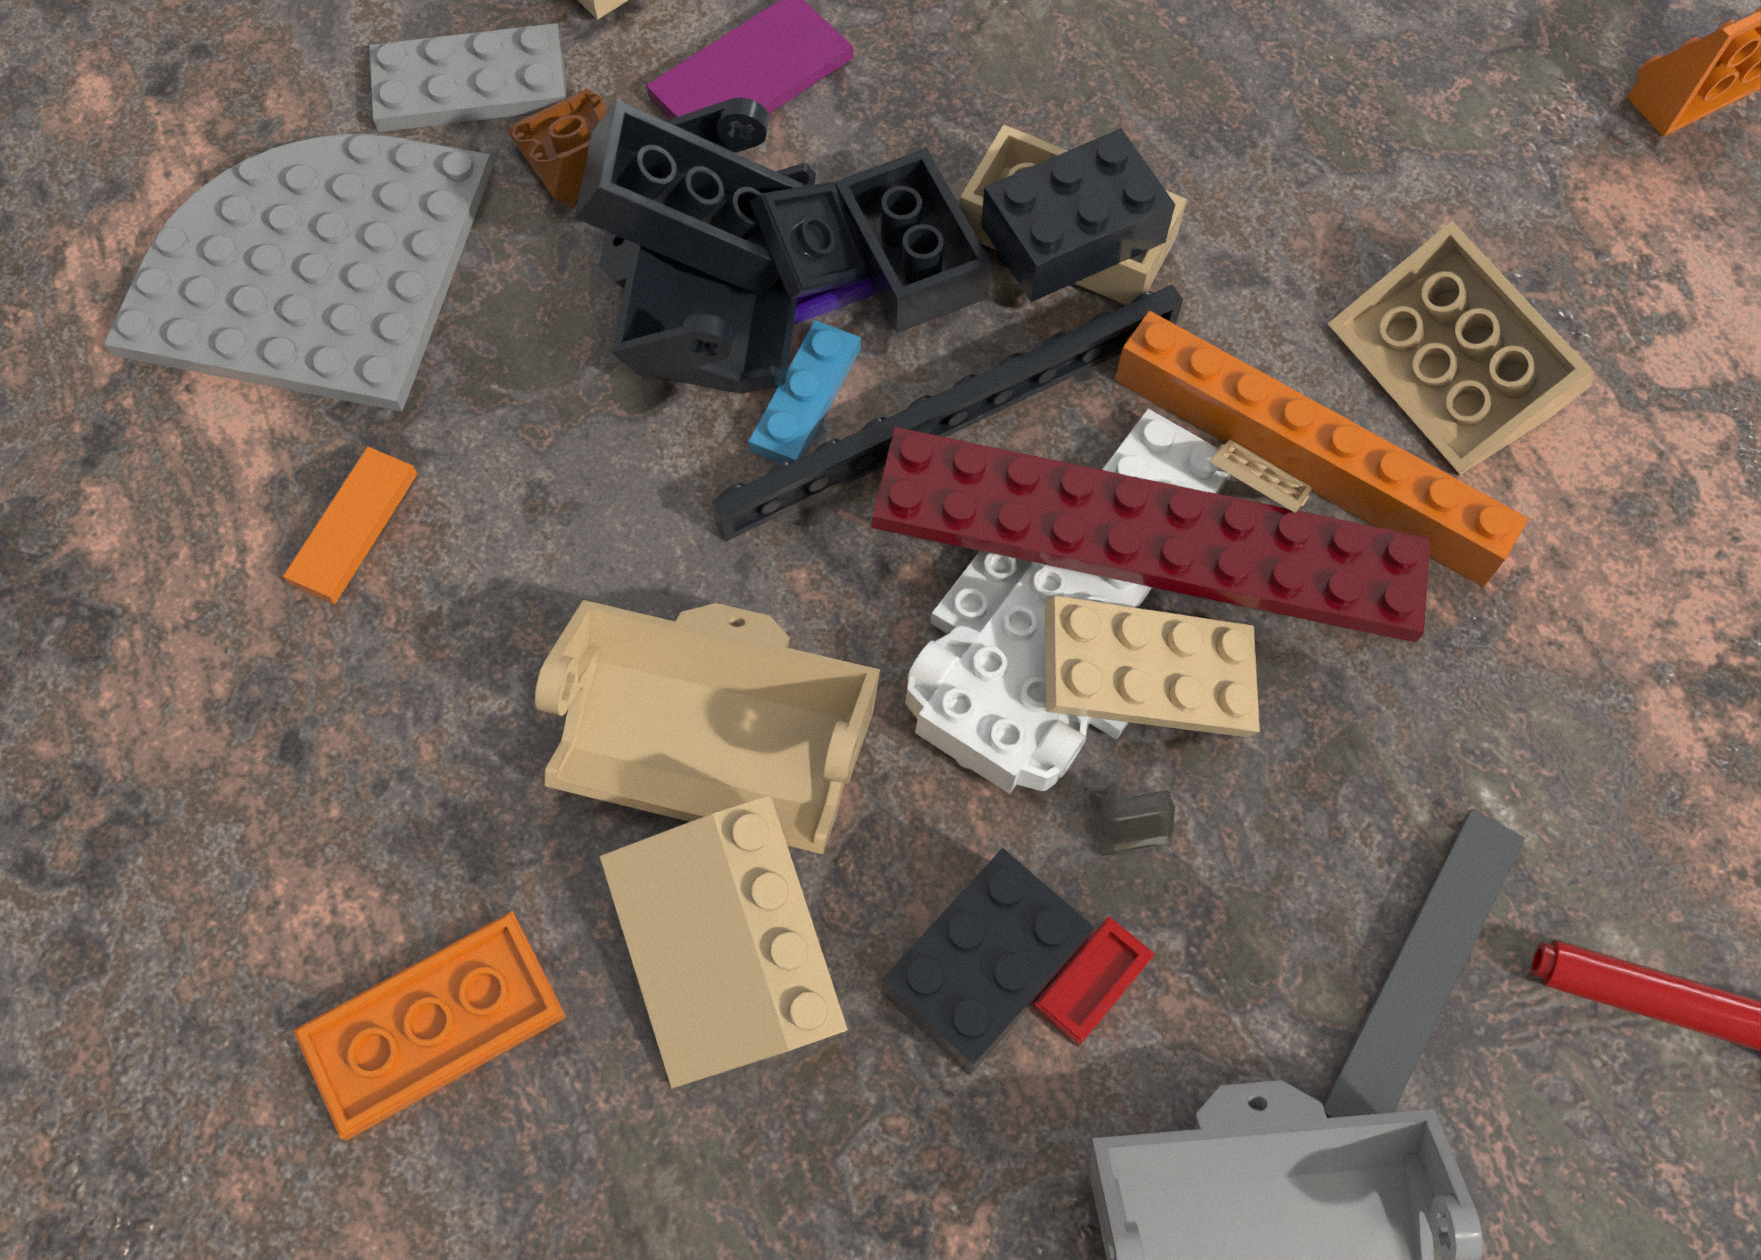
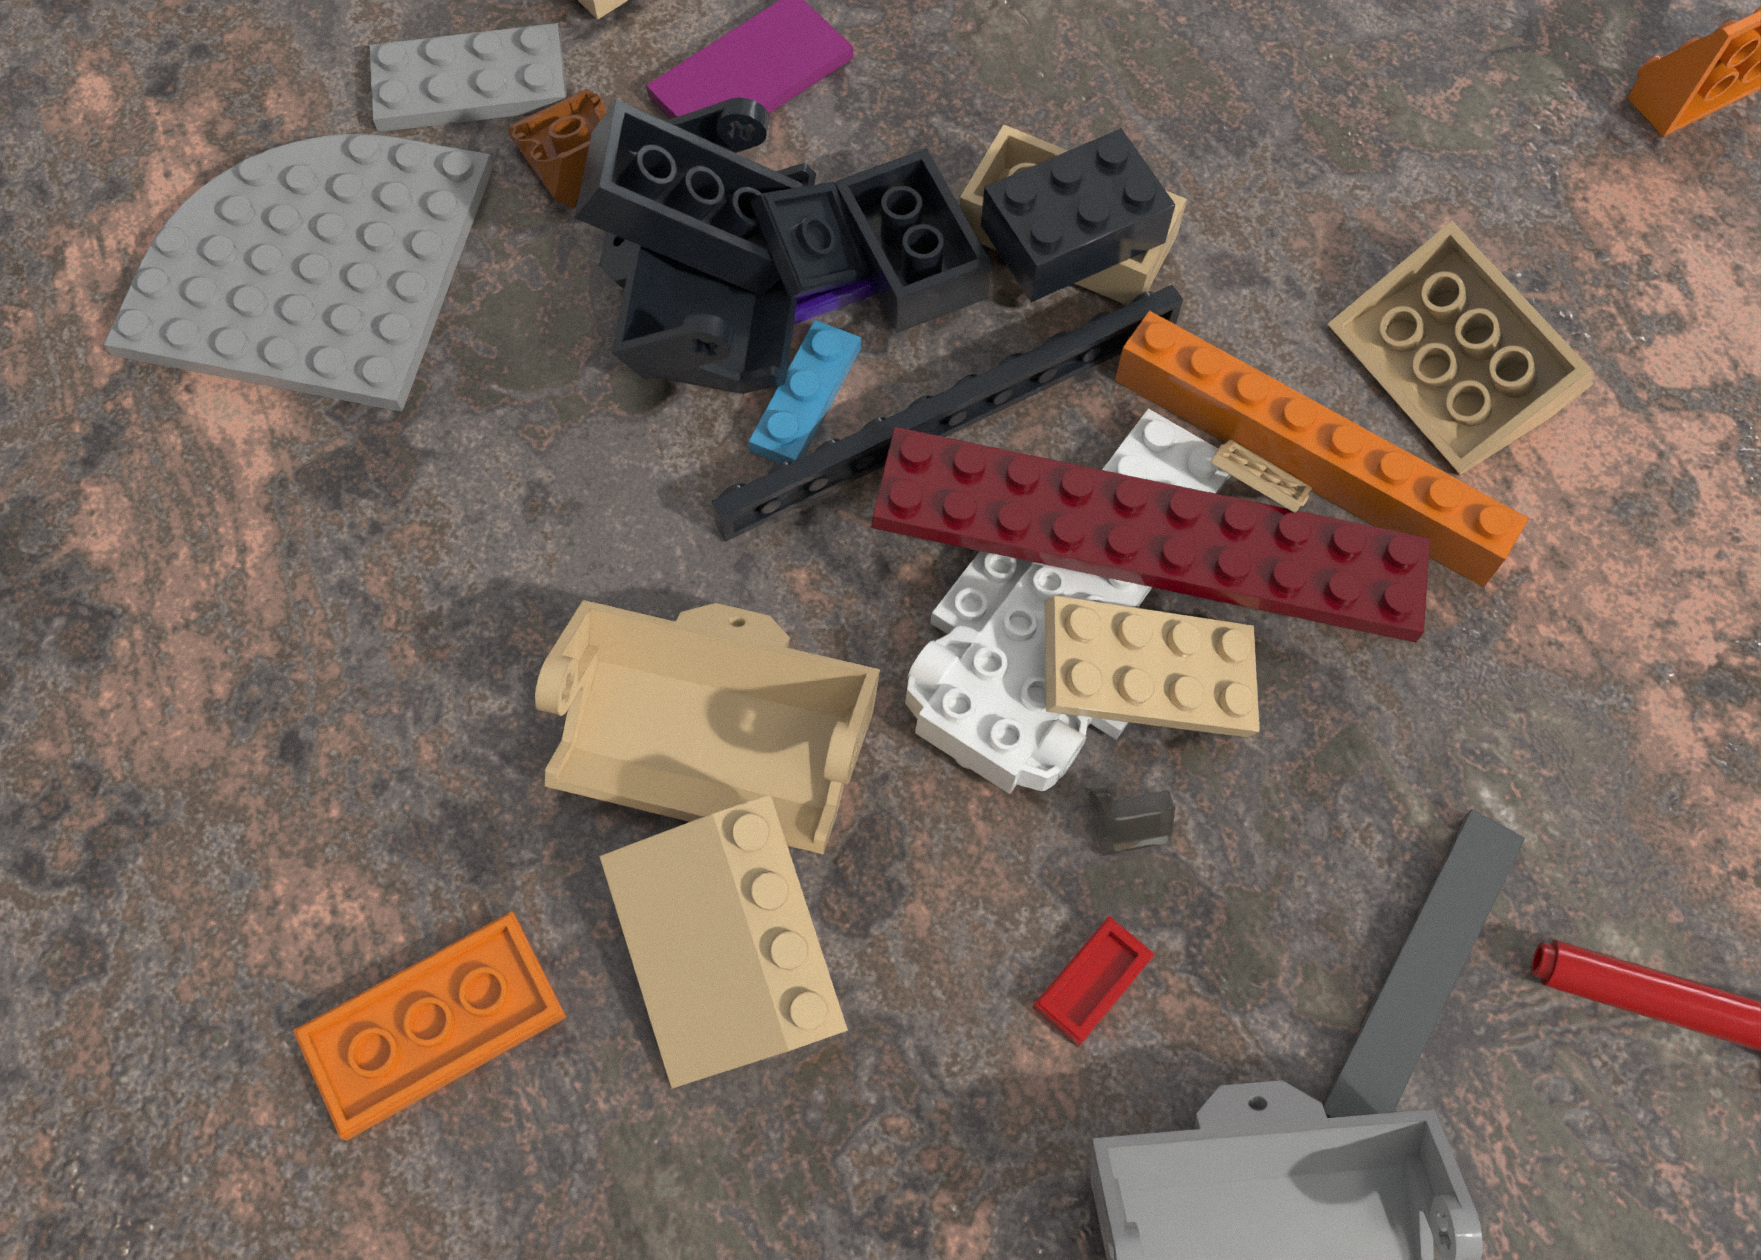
(350, 525): orange tile -> none
(986, 960): black brick -> none

